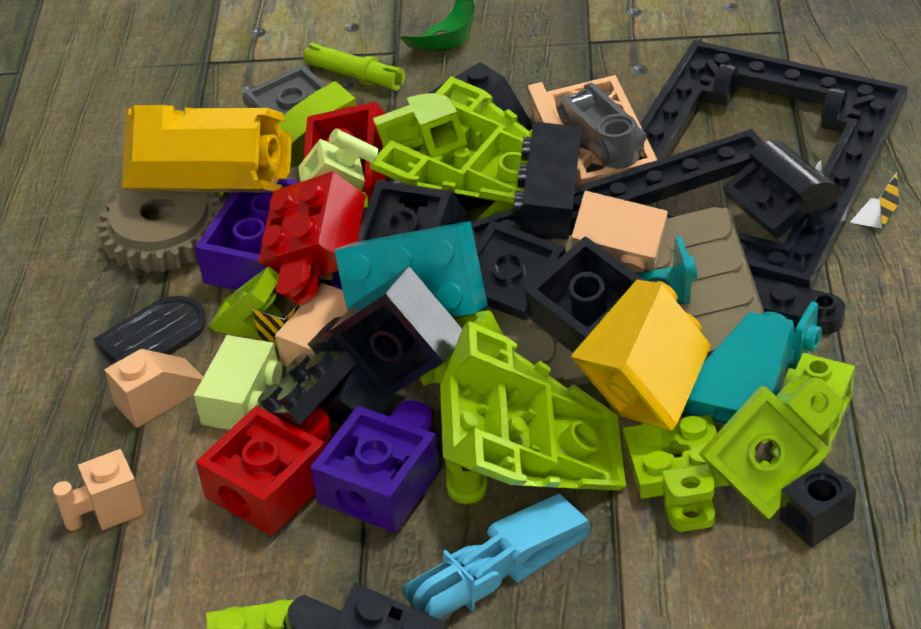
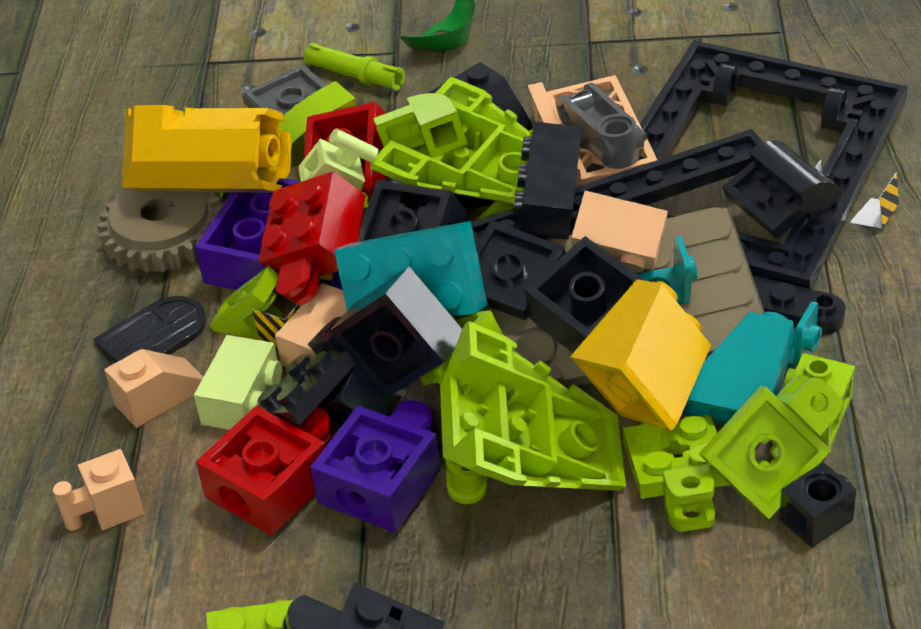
(516, 549): medium azure arm -> none

